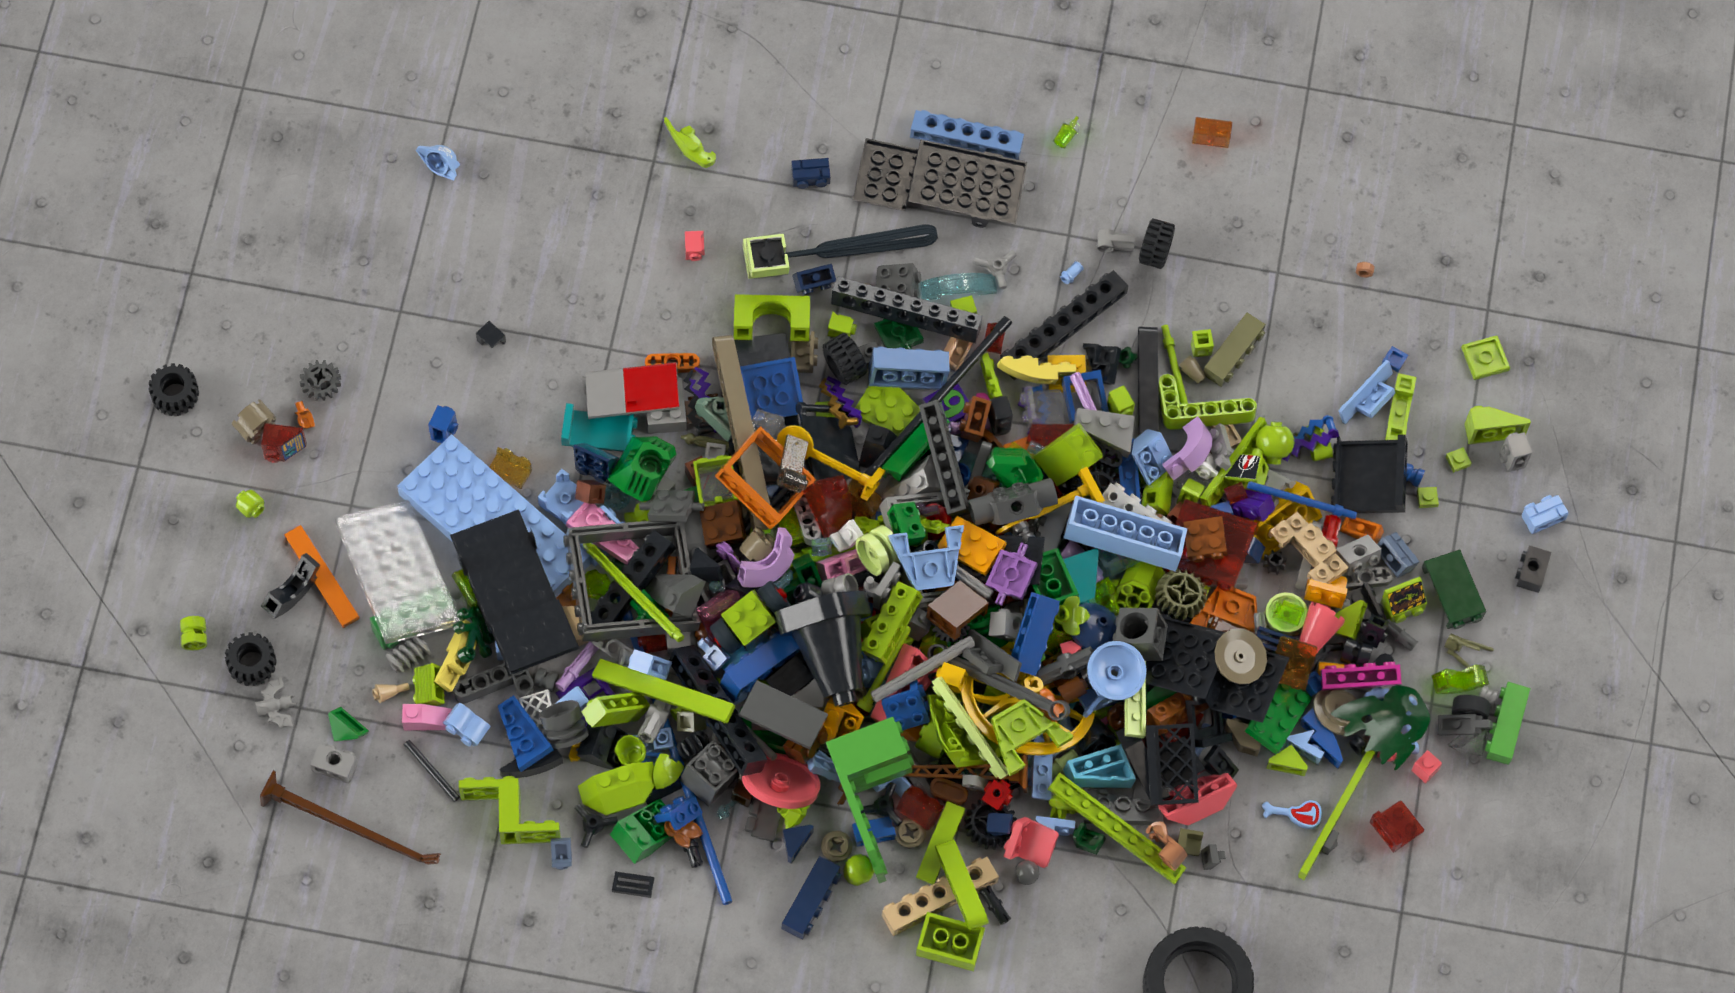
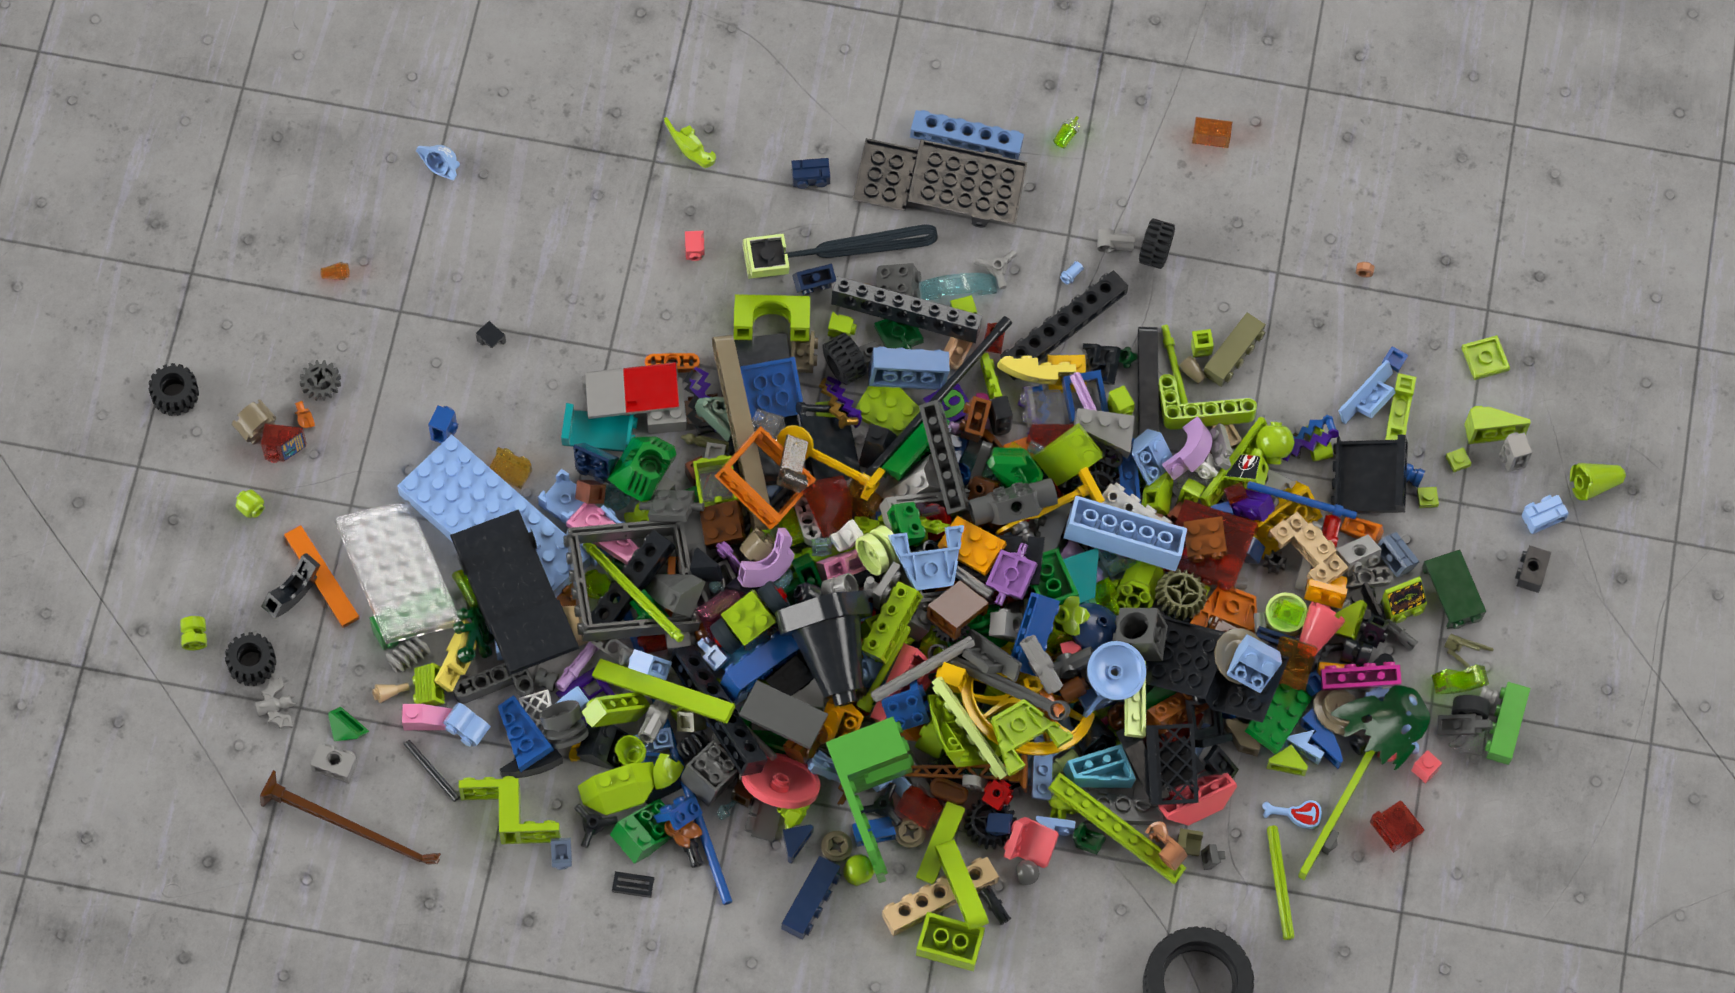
(336, 271): none -> clear orange cone
(1041, 664): none -> light grey piece
(1254, 663): none -> light blue slope
(1280, 882): none -> lime axle
(1595, 479): none -> lime cone

